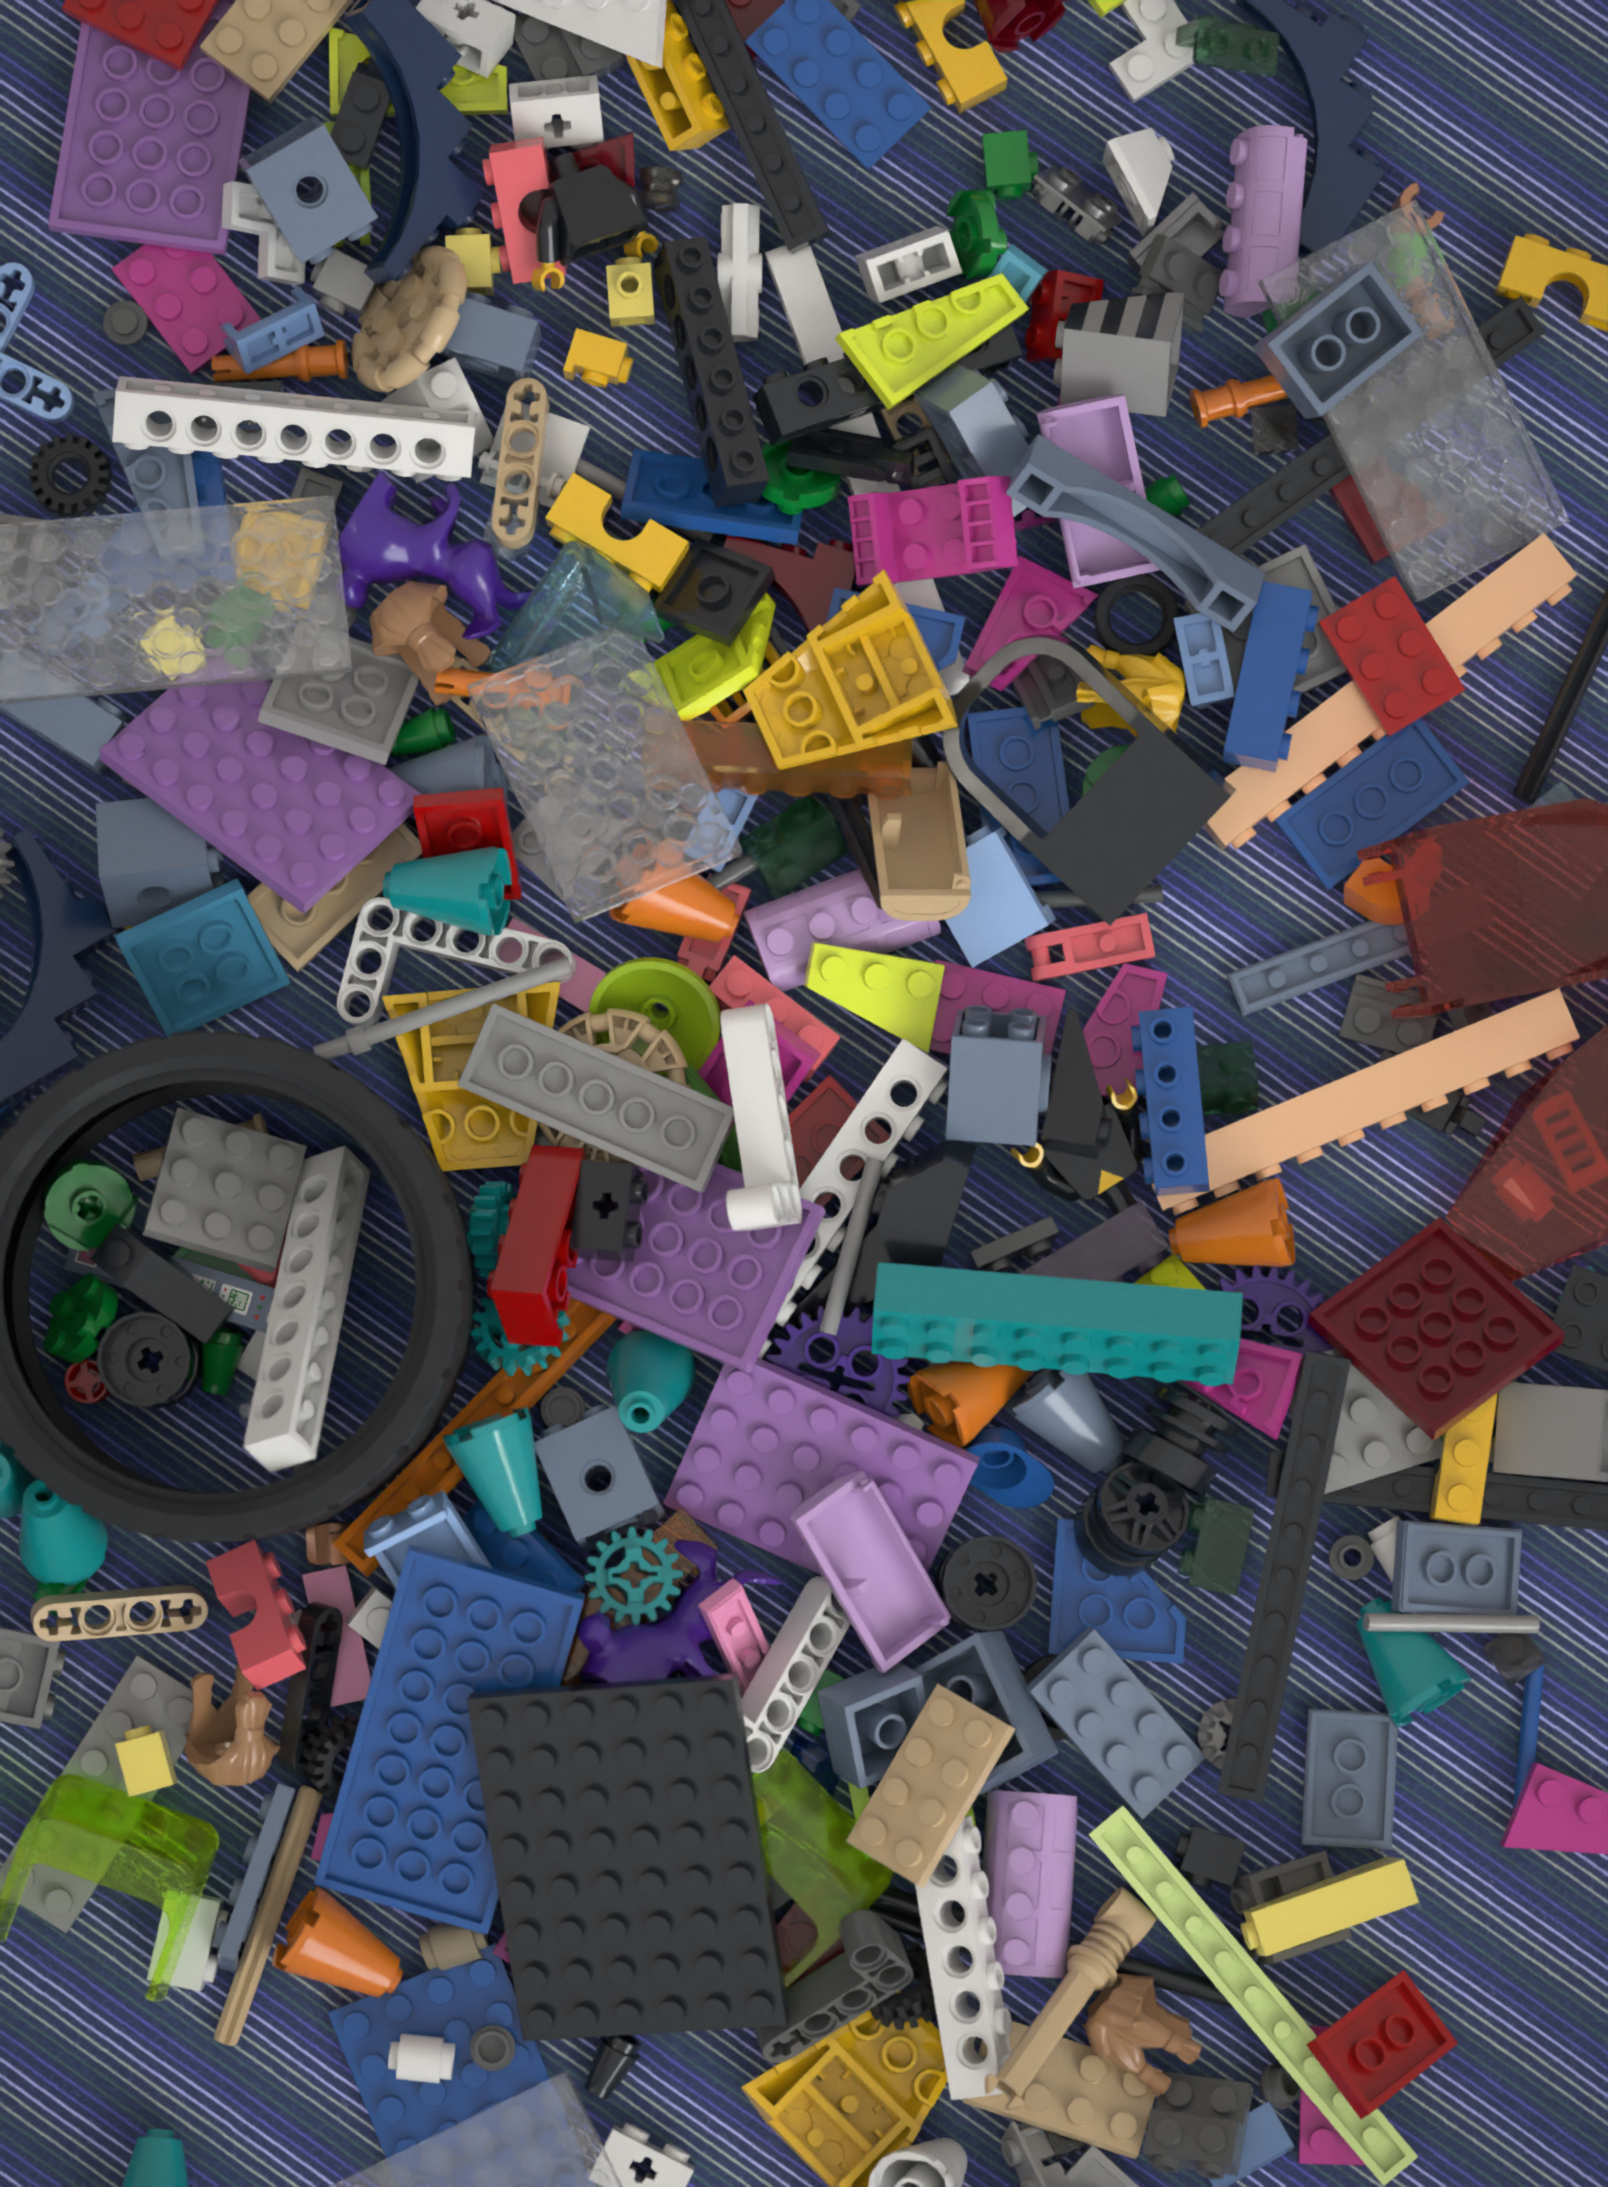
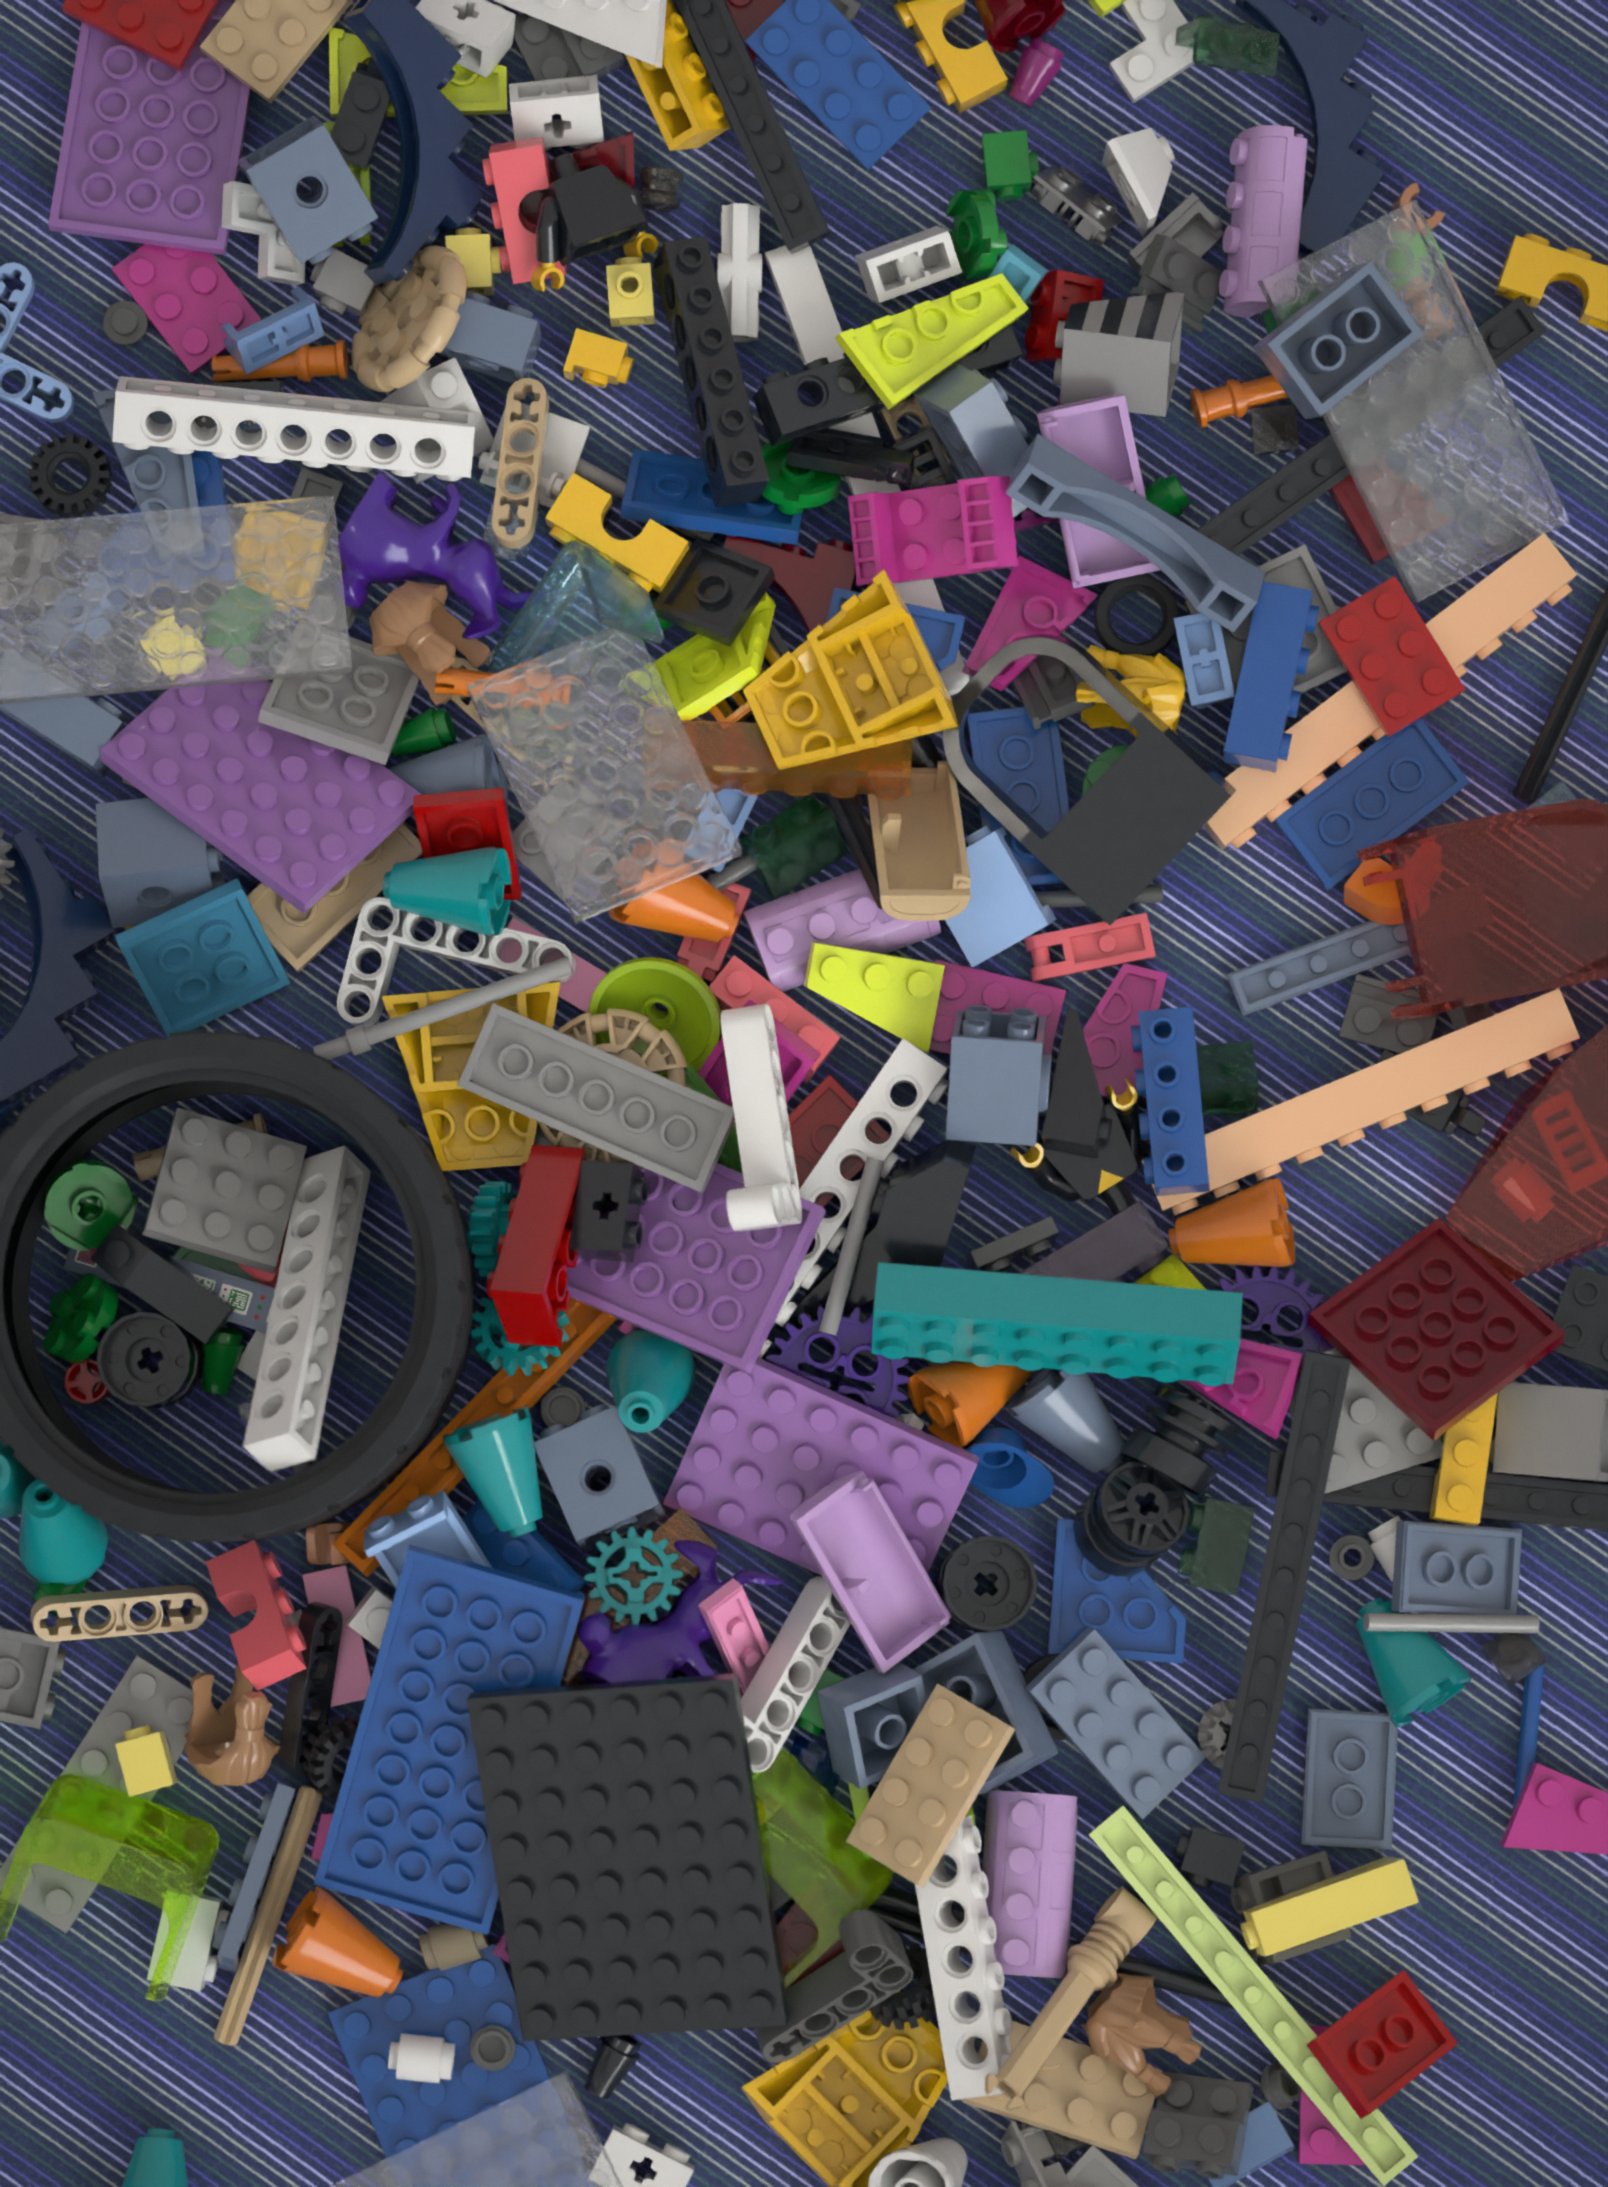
(1035, 71): none -> magenta cone

